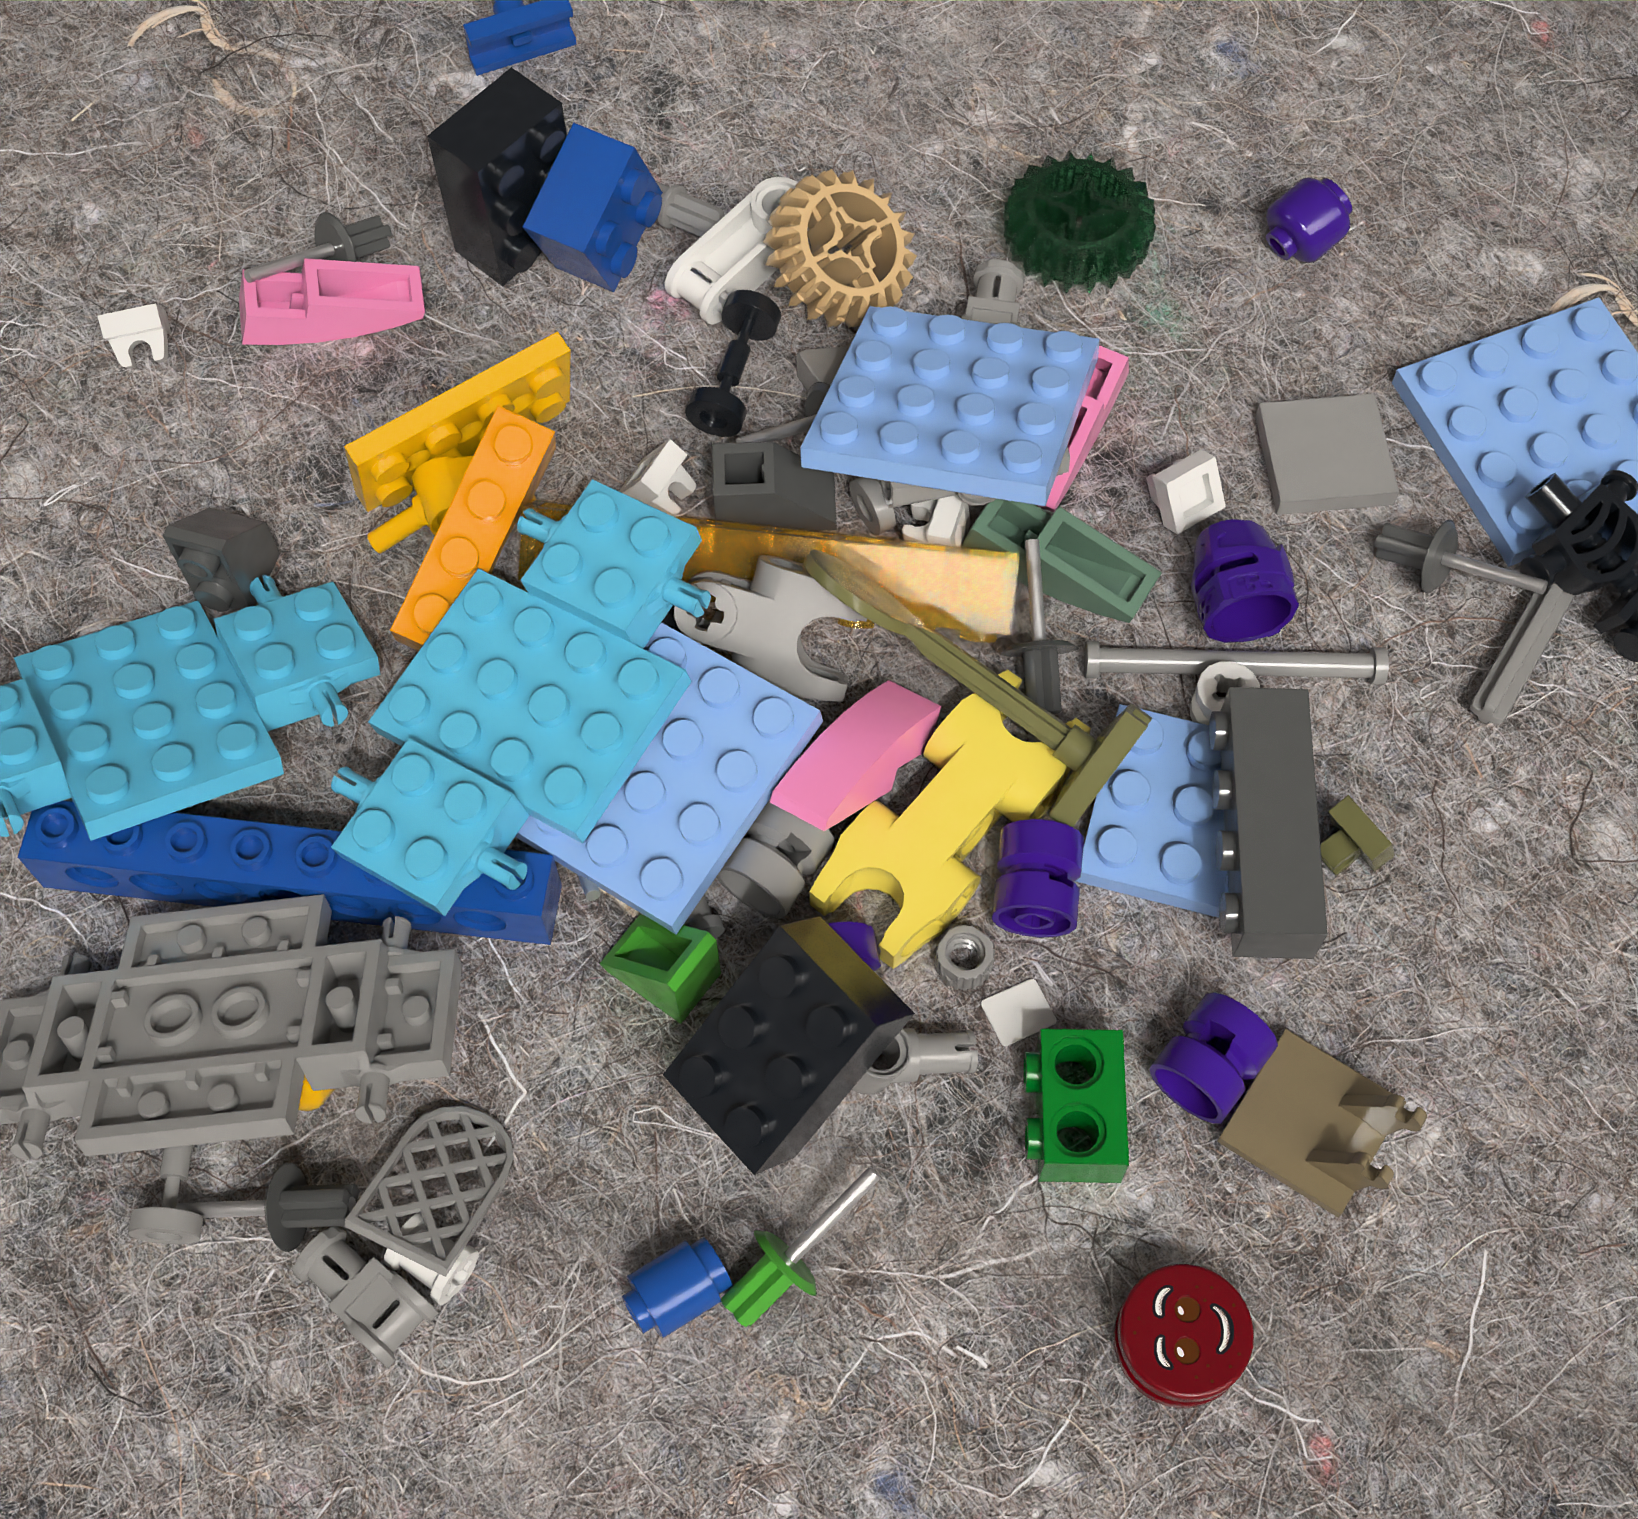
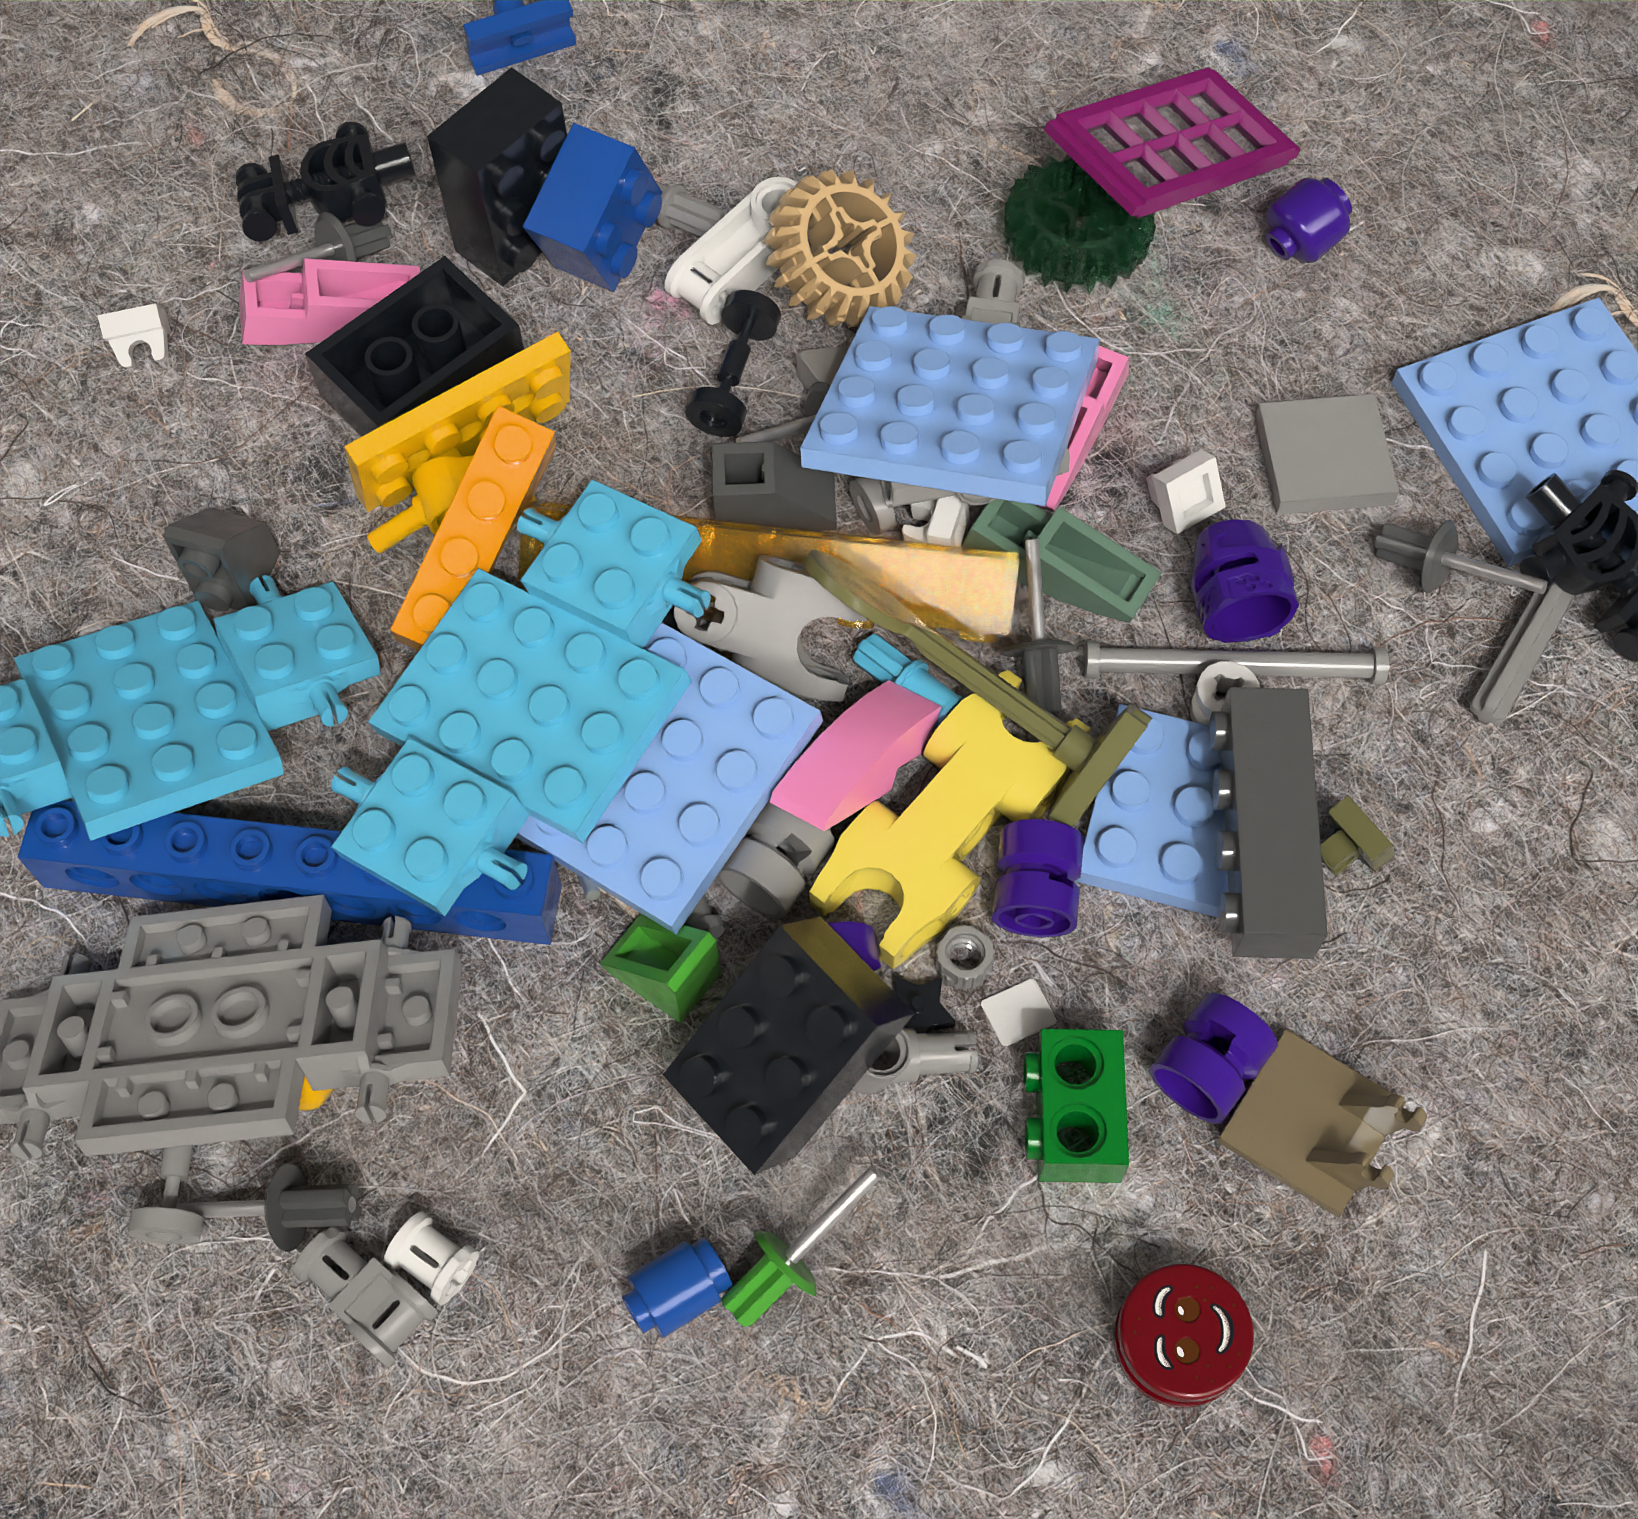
(336, 176): none -> black piece
(404, 1245): light grey window -> none
(412, 347): none -> black brick
(656, 475): white tile -> none
(888, 663): none -> medium azure axle
(925, 1003): none -> black piece
(1171, 141): none -> magenta piece

